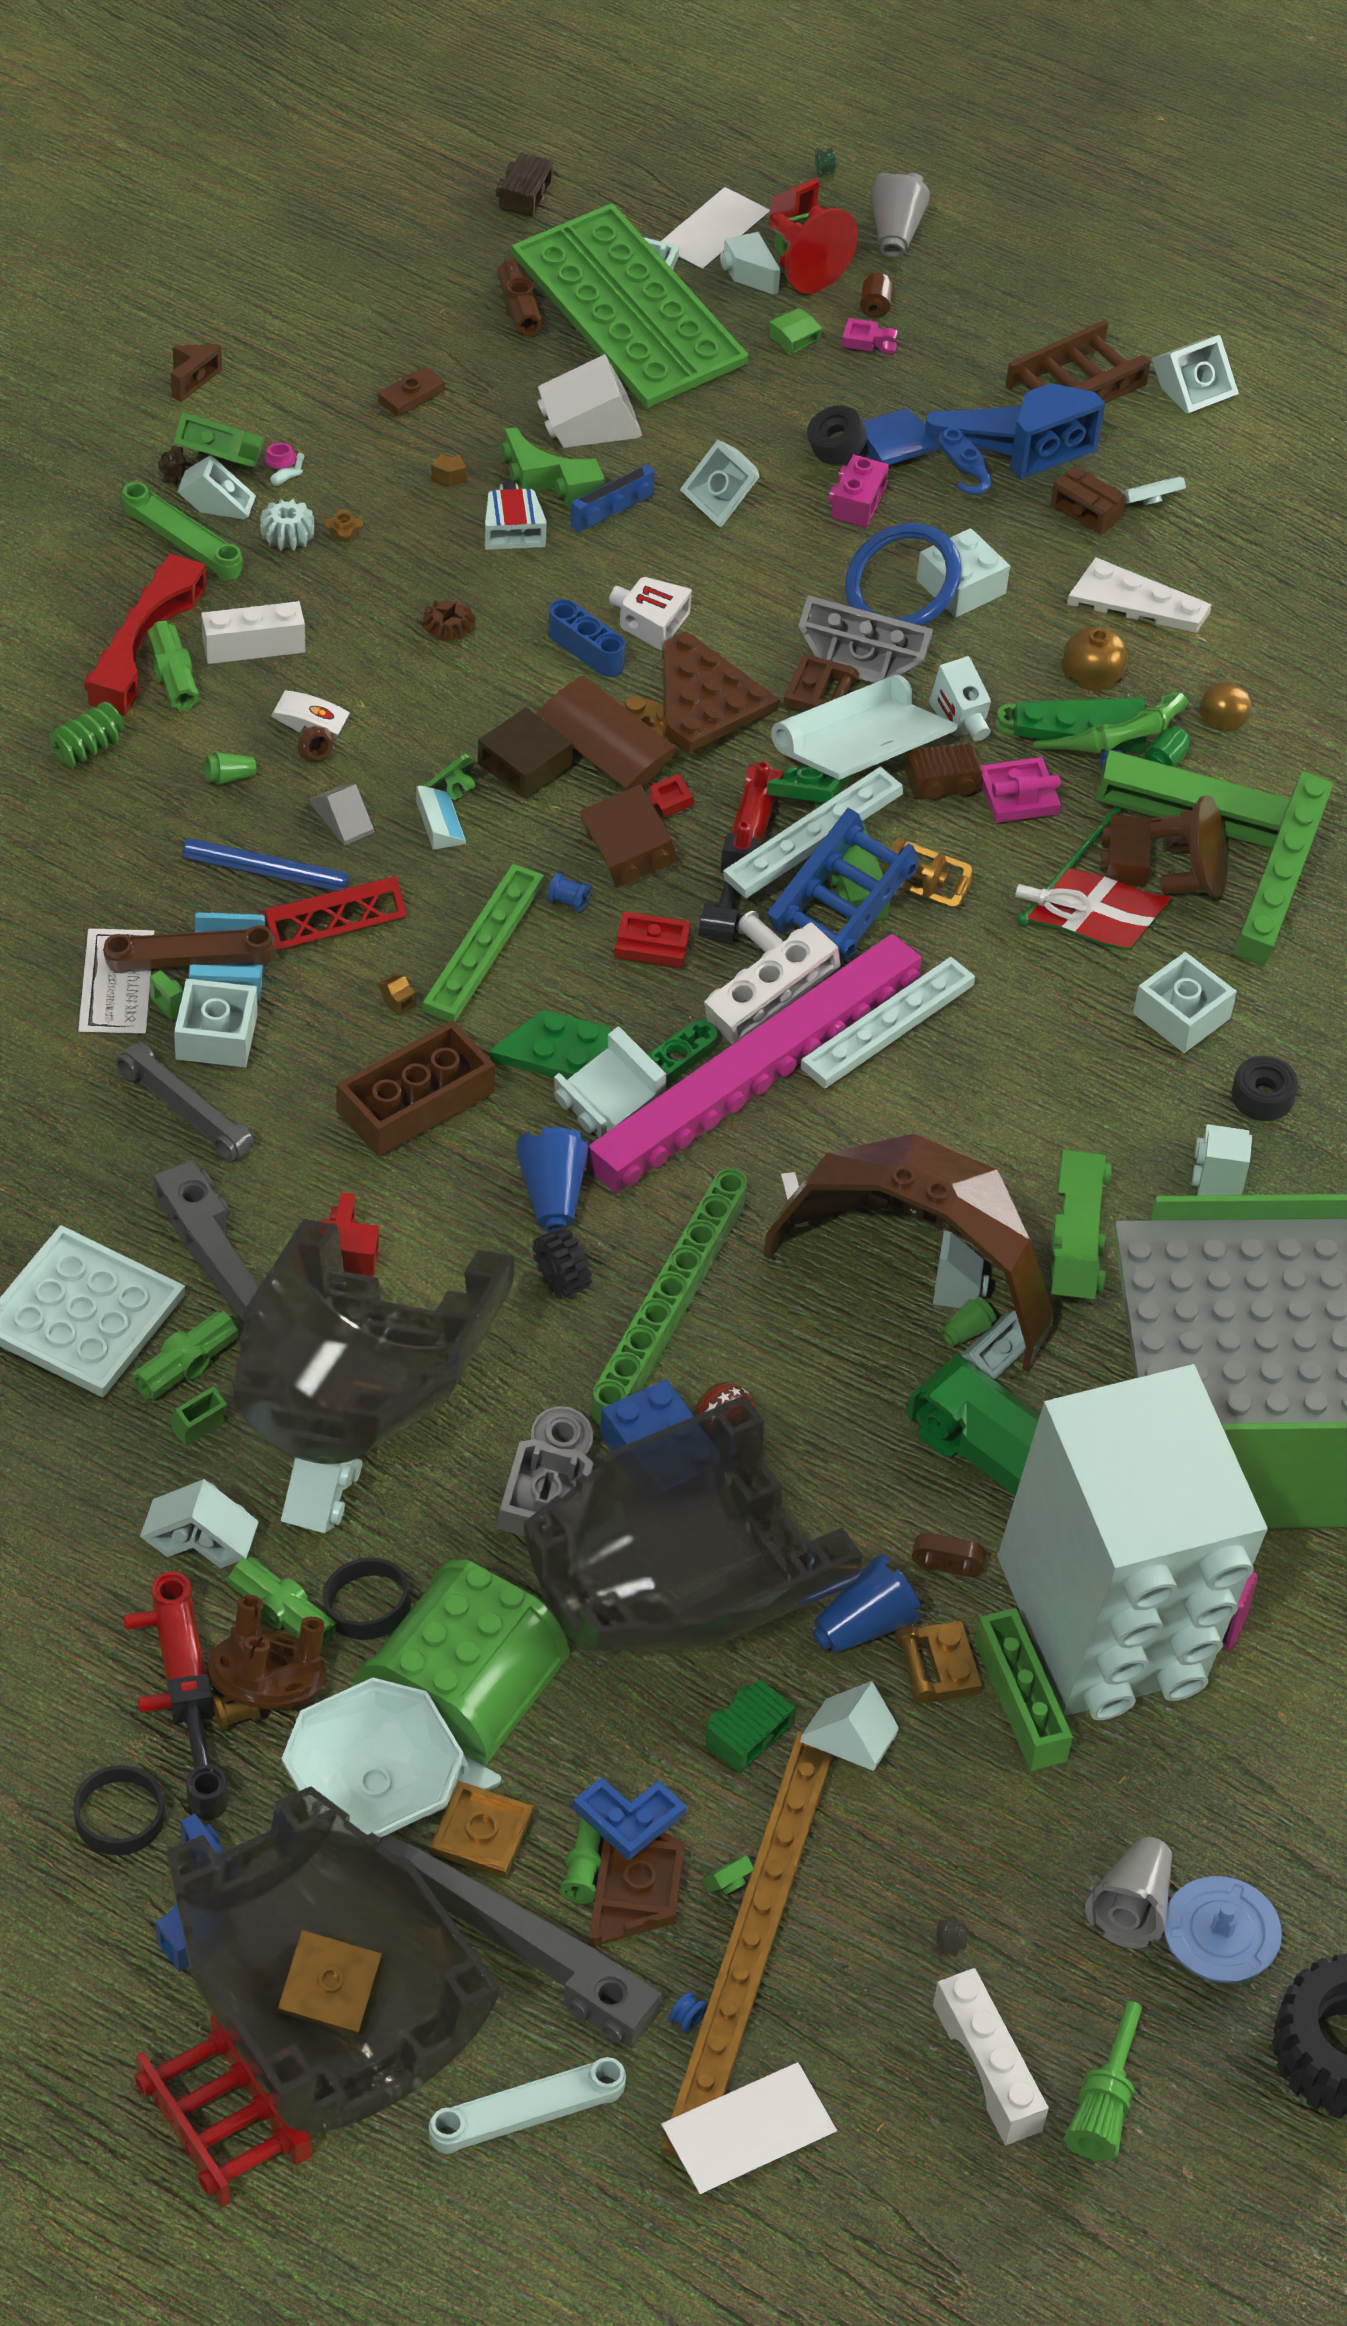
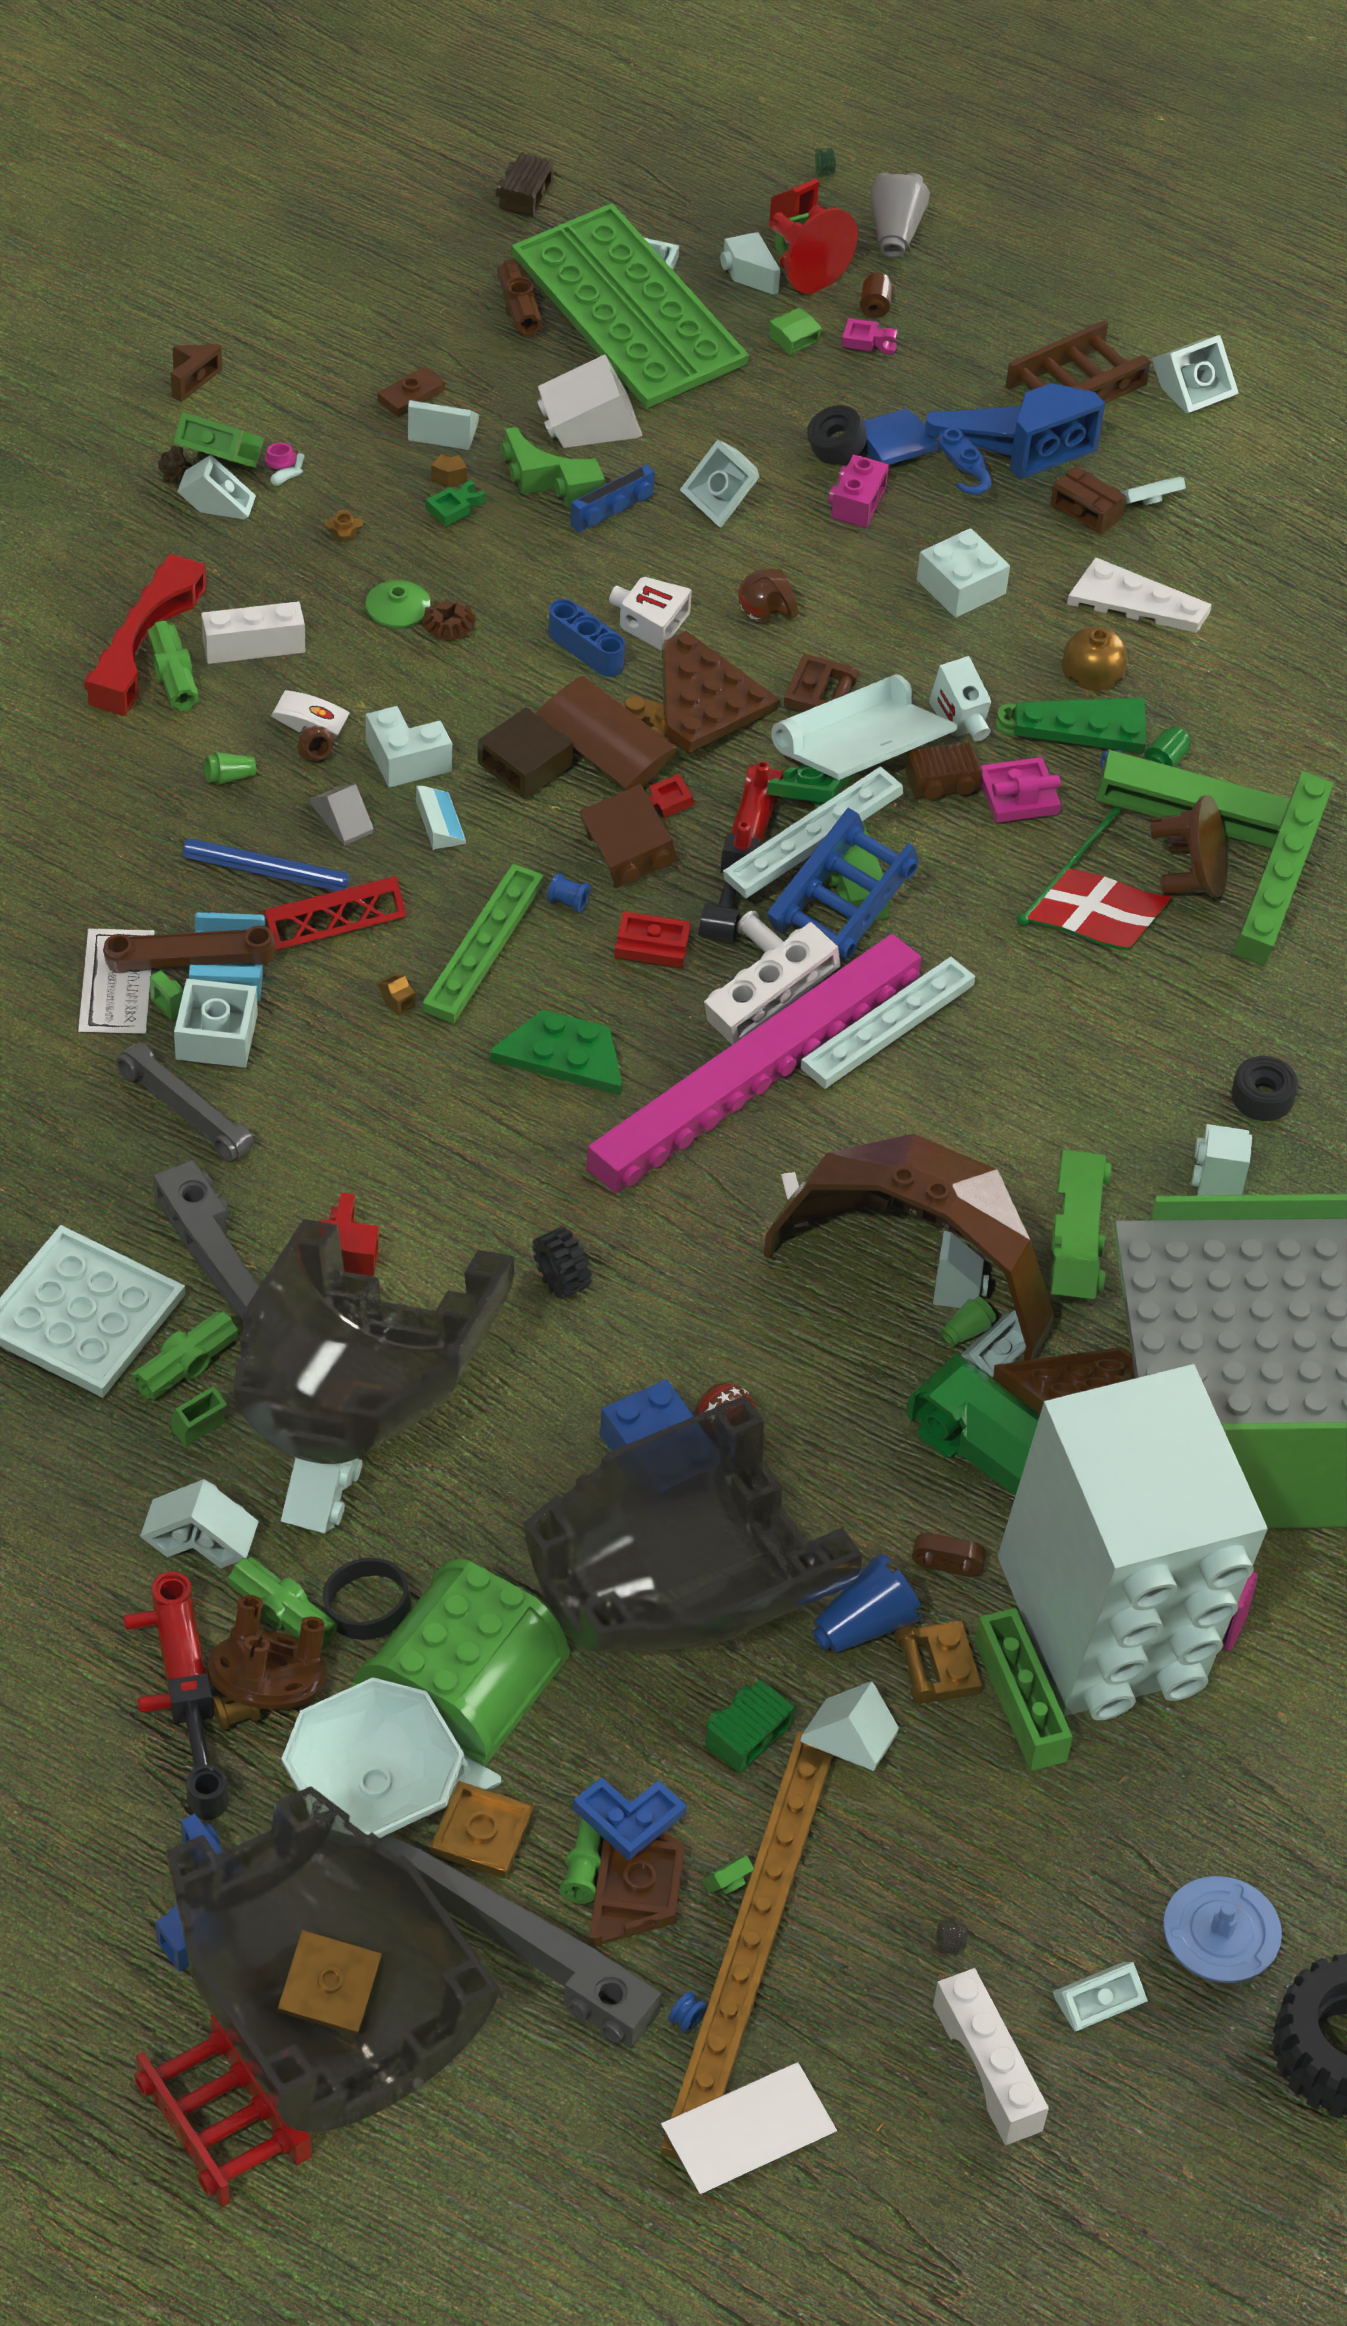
(86, 734): bright green piece -> none
(118, 1774): black tyre -> none
(182, 531): bright green piece -> none
(287, 524): light aqua gear -> none
(397, 604): none -> bright green dish
(407, 752): none -> light aqua brick
(415, 1088): reddish brown brick -> none
(441, 425): none -> light aqua slope
(453, 505): none -> green plate
(454, 775): bright green piece -> none
(514, 519): light aqua torso -> none
(527, 2105): light aqua piece -> none
(545, 1466): light grey brick -> none
(553, 1173): blue cone -> none
(611, 1085): light aqua panel -> none
(672, 1291): bright green beam -> none
(683, 1043): green beam -> none
(722, 217): white sticker -> none
(766, 593): none -> reddish brown helmet
(863, 639): light grey wedge -> none
(895, 533): blue wedge -> none
(935, 875): pearl gold piece -> none
(1043, 898): white piece -> none
(1064, 1375): none -> reddish brown plate
(1101, 1995): none -> light aqua slope
(1105, 2098): bright green piece -> none
(1108, 736): bright green animal -> none
(1127, 849): reddish brown brick -> none
(1133, 1895): light grey cone -> none
(1184, 1002): light aqua brick -> none
(1225, 706): pearl gold hair -> none

